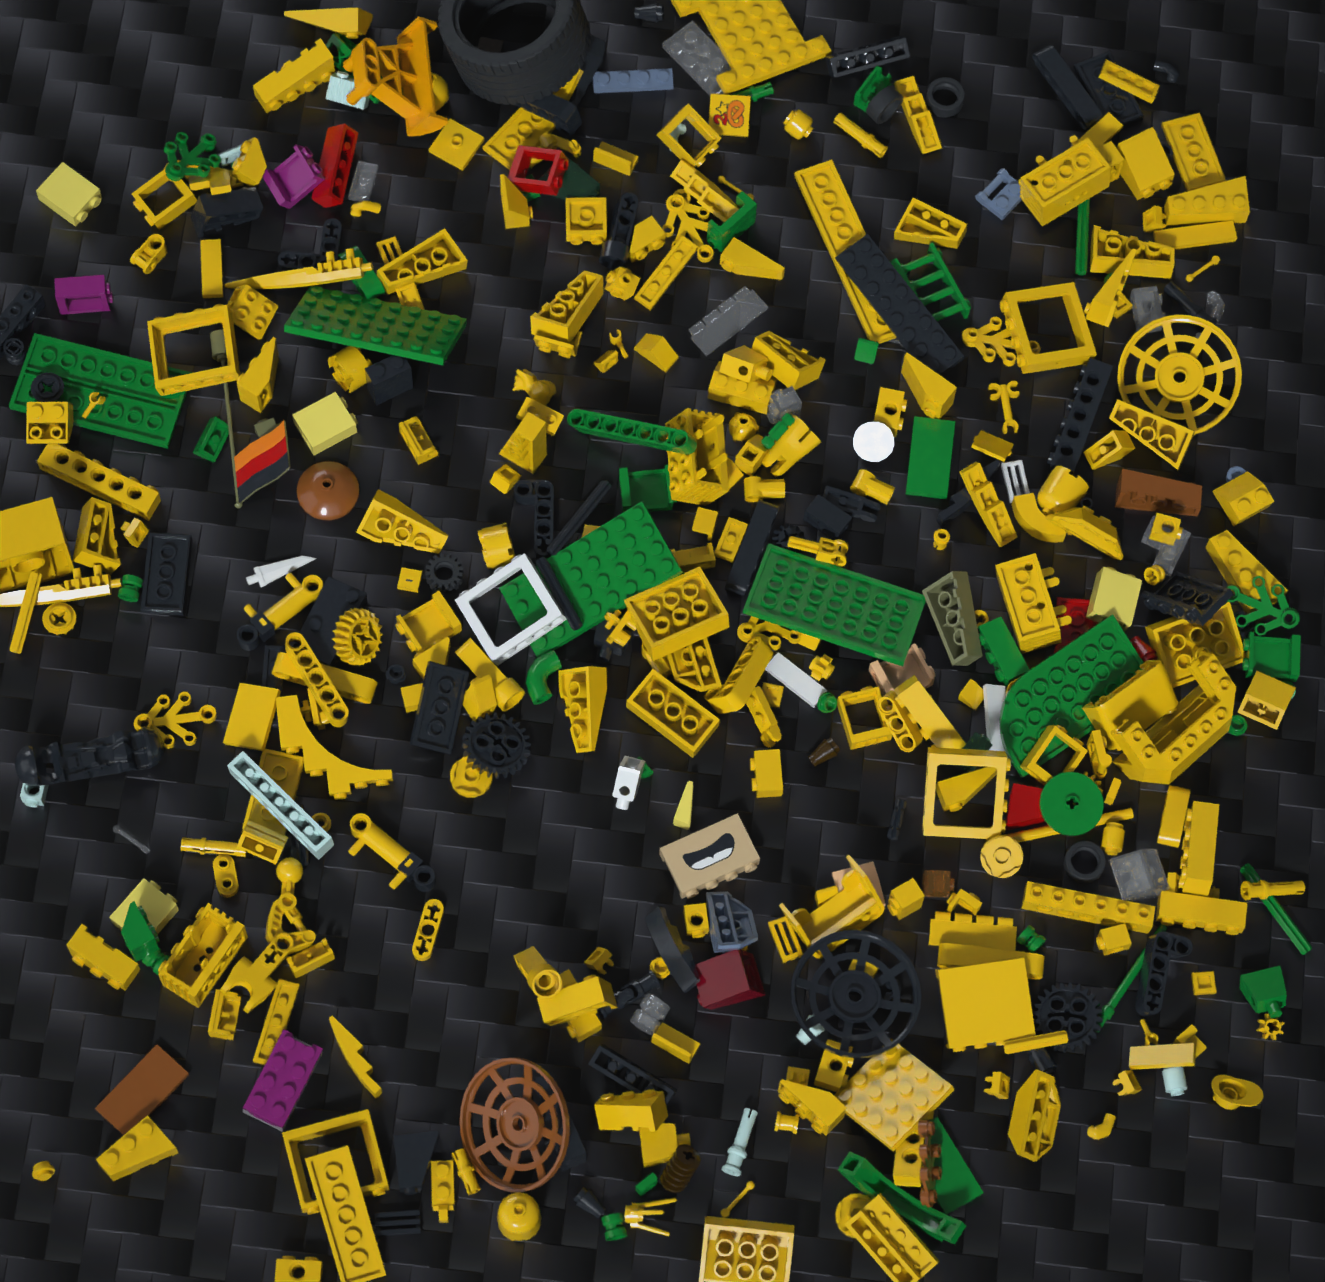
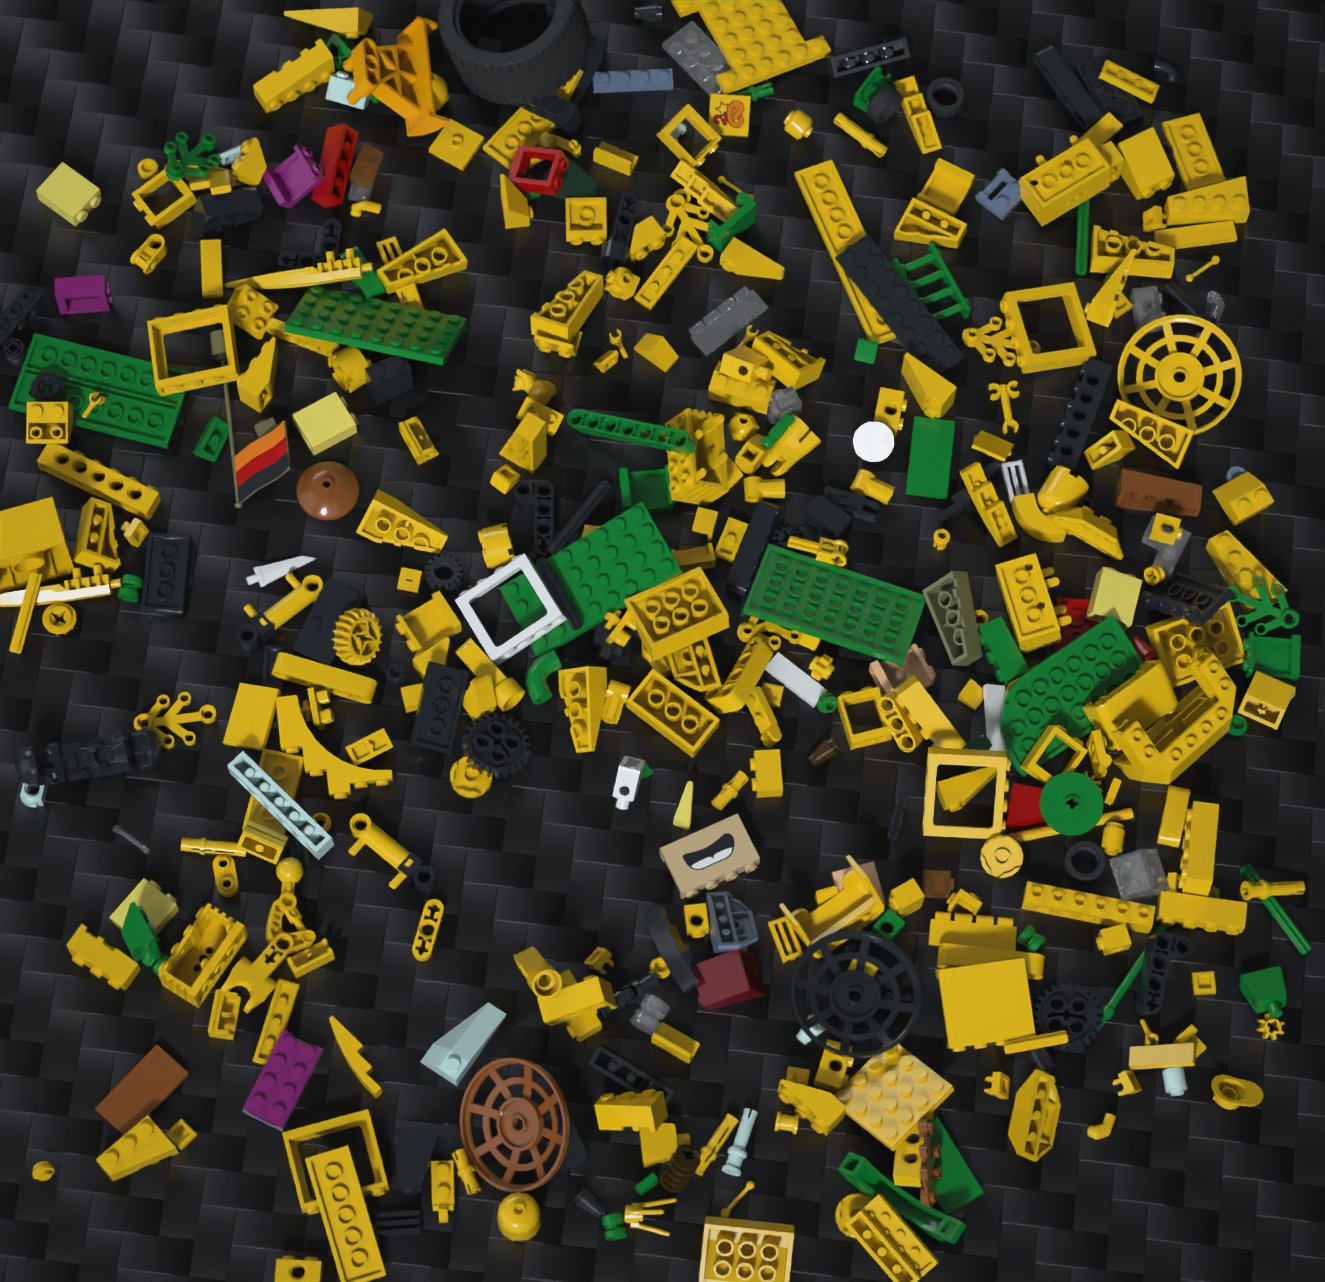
(148, 168): none -> yellow tile
(181, 1134): none -> yellow tile
(276, 328): none -> yellow beam
(317, 689): yellow beam -> none
(366, 166): none -> clear orange slope
(368, 747): none -> yellow hinge
(460, 1047): none -> light aqua wedge
(615, 699): none -> yellow piece
(709, 1152): none -> yellow pin
(729, 790): none -> yellow pin
(749, 336): none -> yellow hand
(891, 920): none -> green brick
(946, 187): none -> yellow panel

